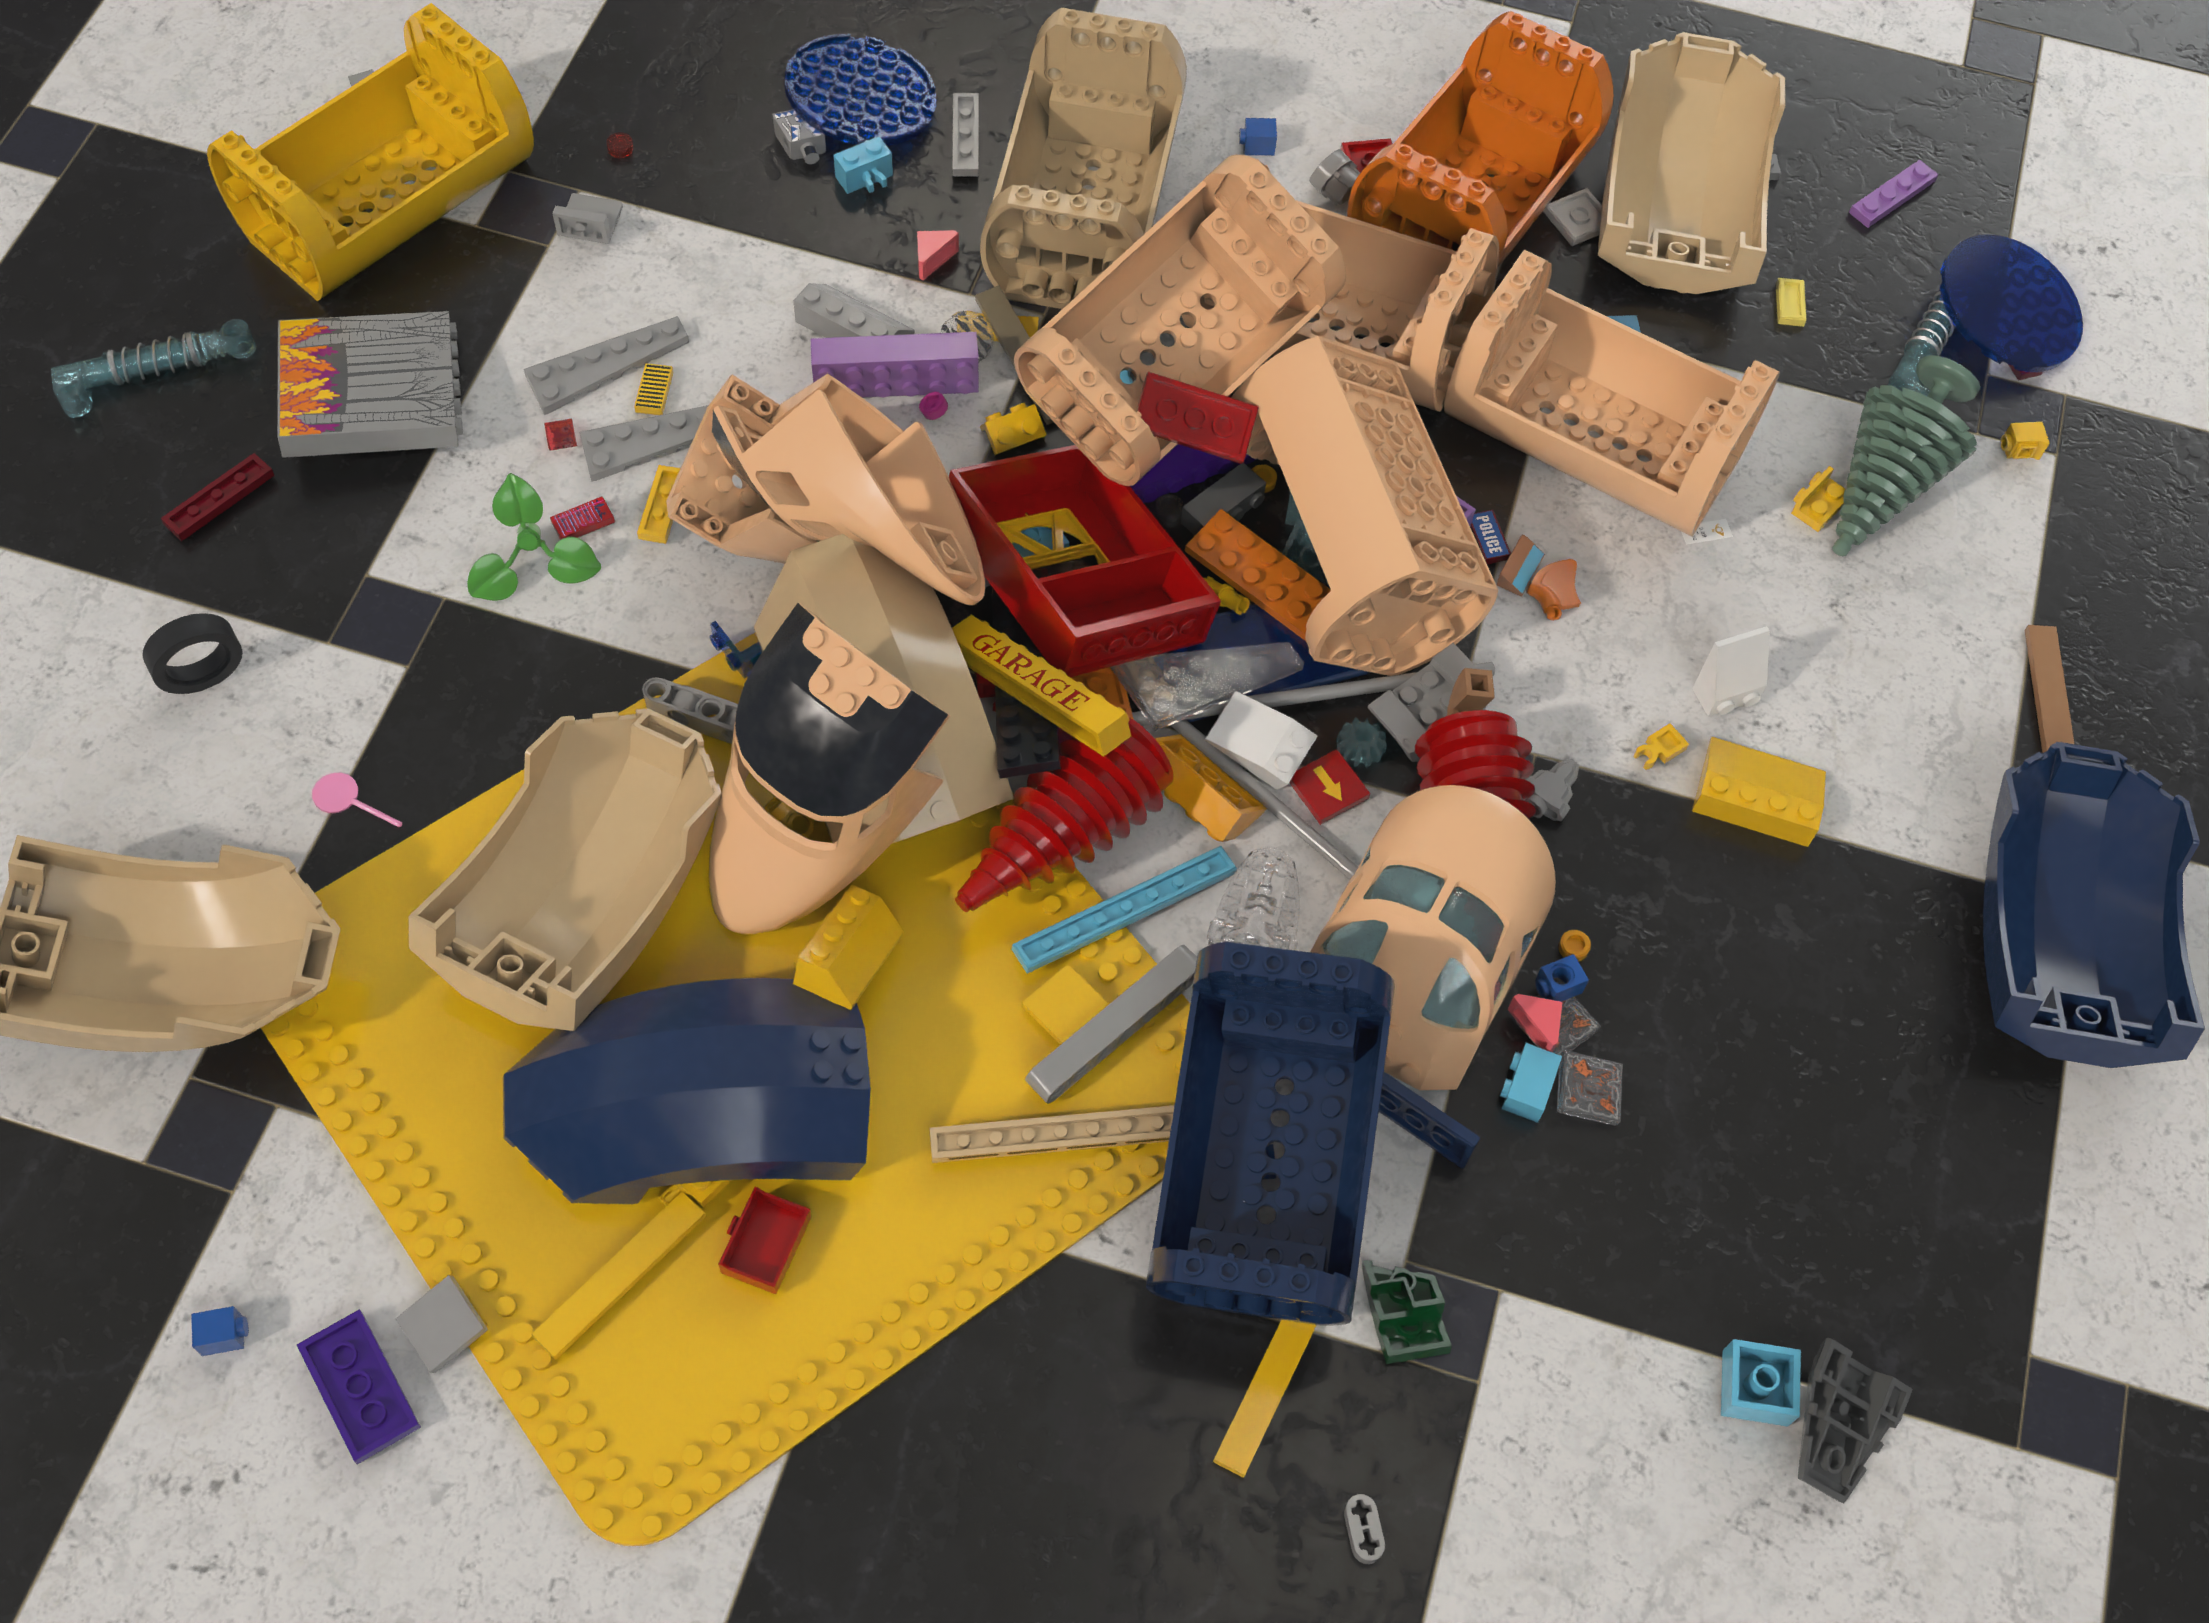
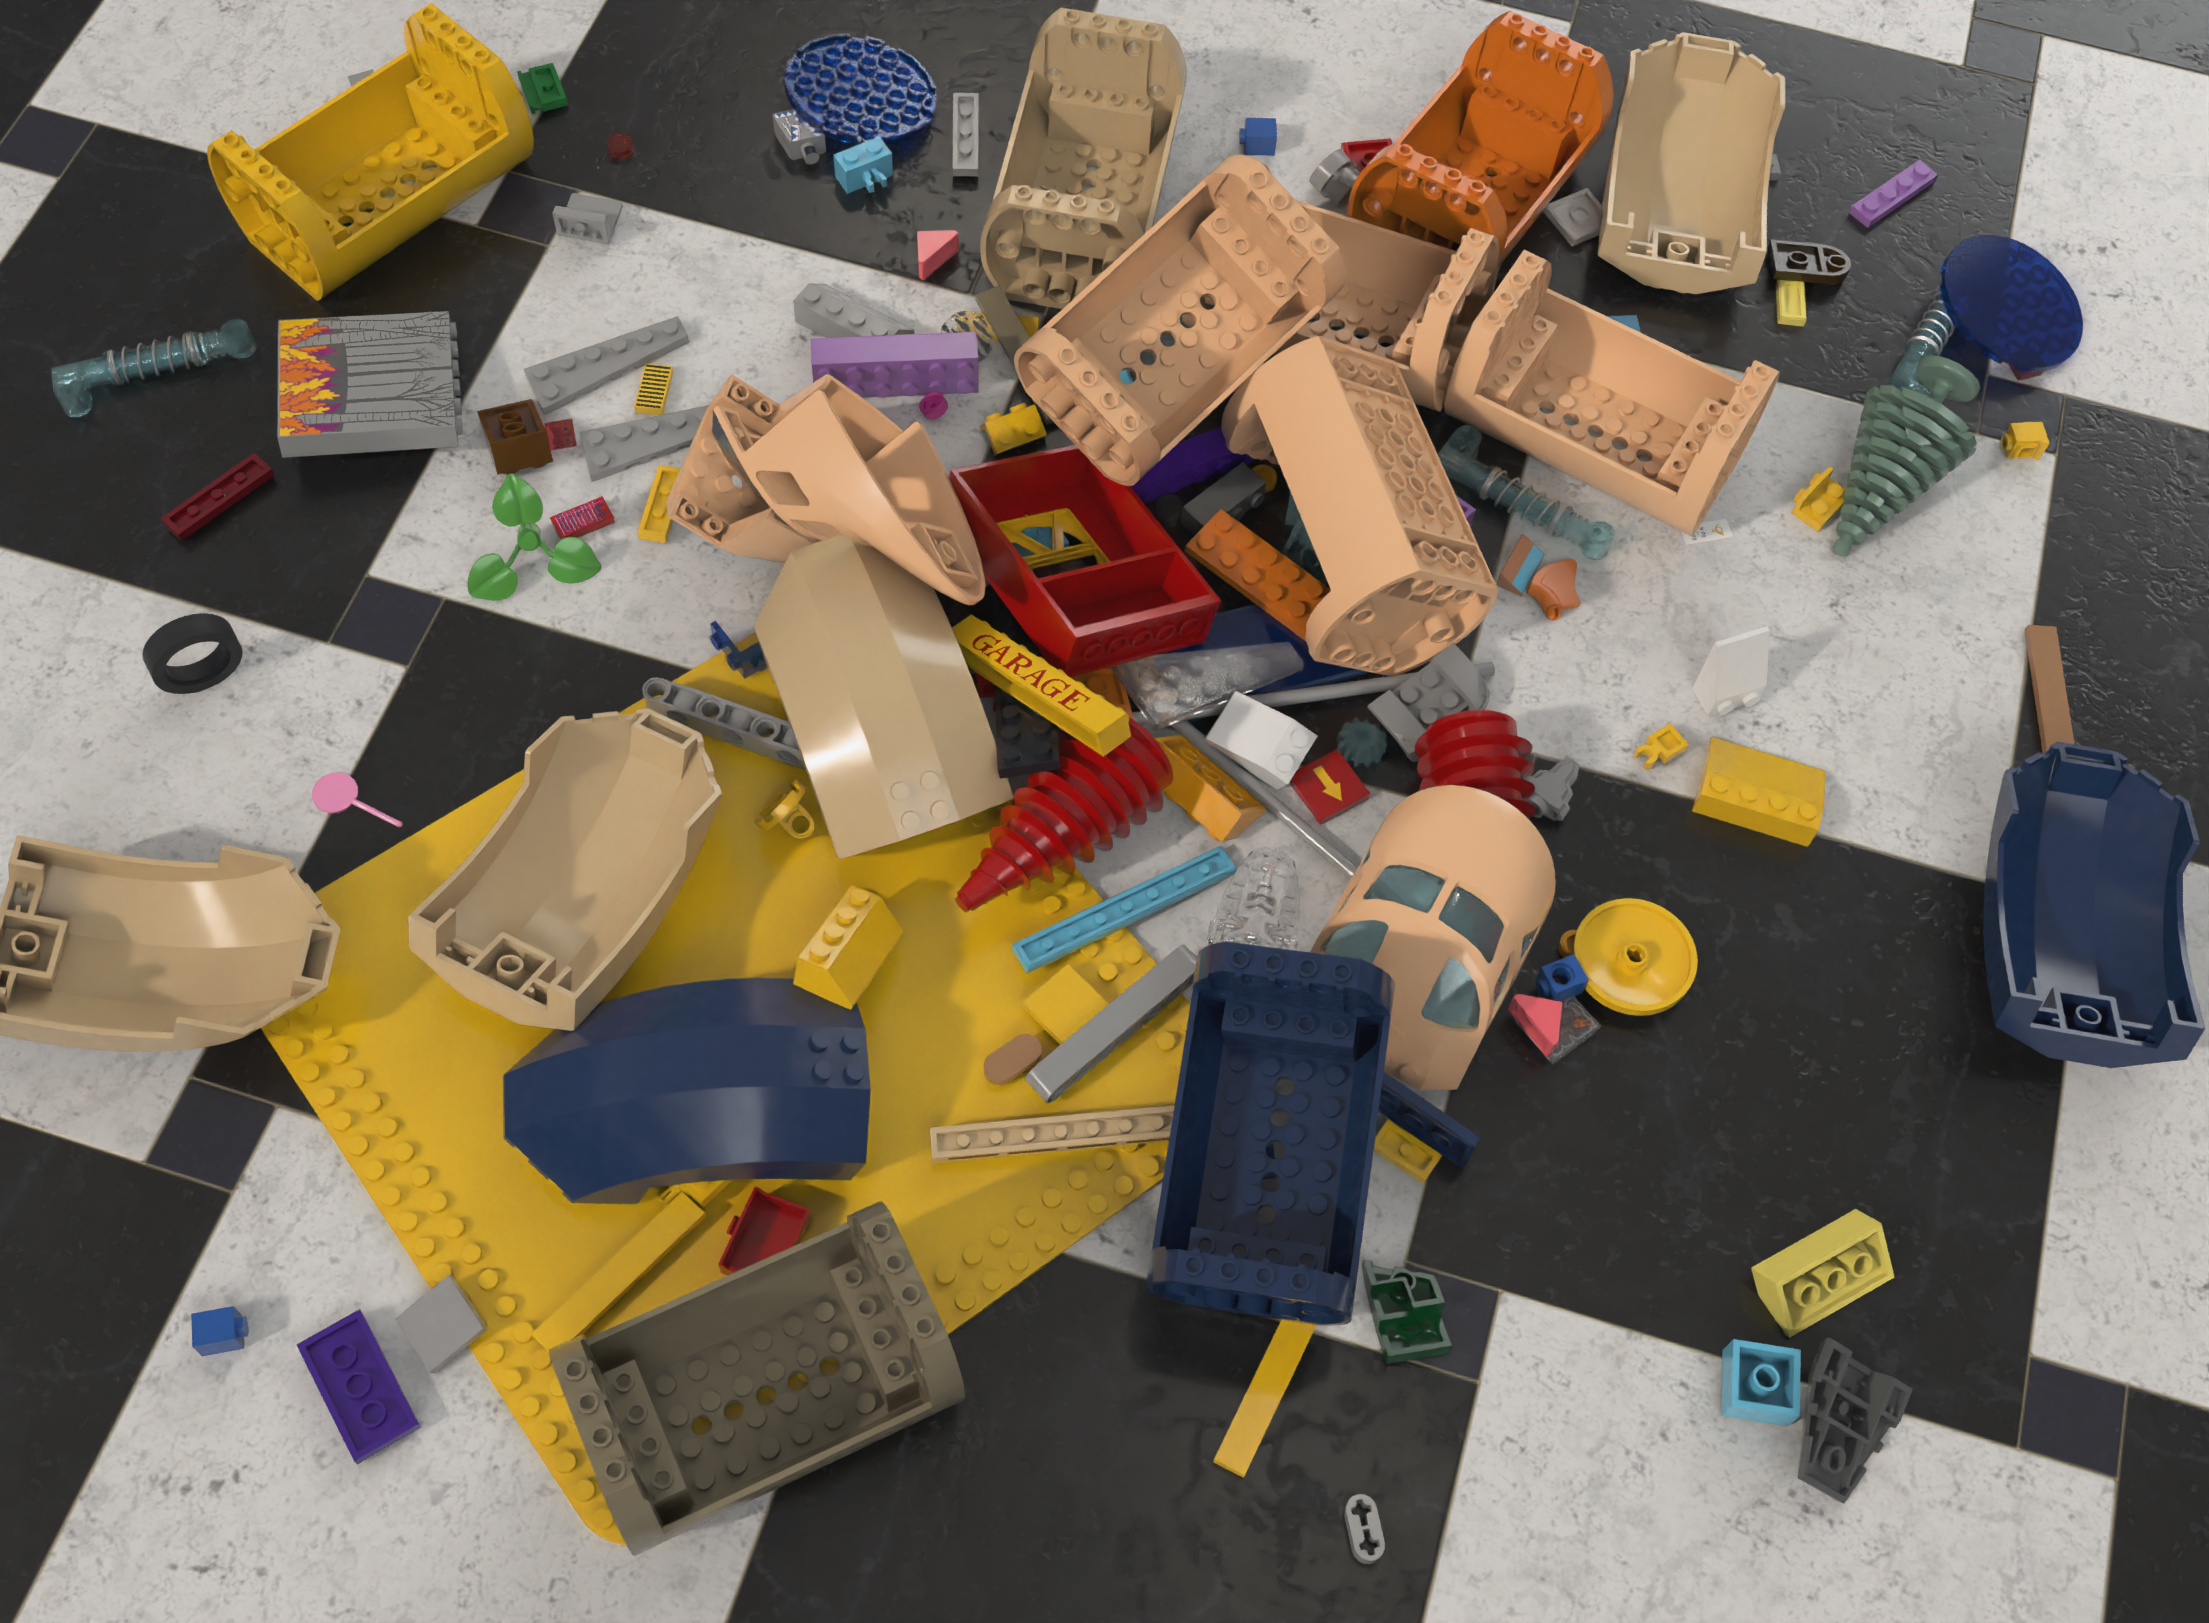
(515, 437): none -> reddish brown slope
(542, 88): none -> green plate
(652, 1377): none -> dark tan cylinder
(831, 743): piece -> none
(1012, 1059): none -> medium nougat tile
(1197, 417): red tile -> none
(1228, 596): yellow pin -> none
(1406, 1151): none -> yellow plate
(1471, 691): medium nougat brick -> none
(1490, 537): tile -> none
(1492, 484): none -> clear light blue piece
(1531, 1082): medium azure brick -> none
(1590, 1088): clear tile -> none
(1635, 956): none -> yellow dish
(1807, 262): none -> dark brown tile
(1824, 1271): none -> light yellow slope

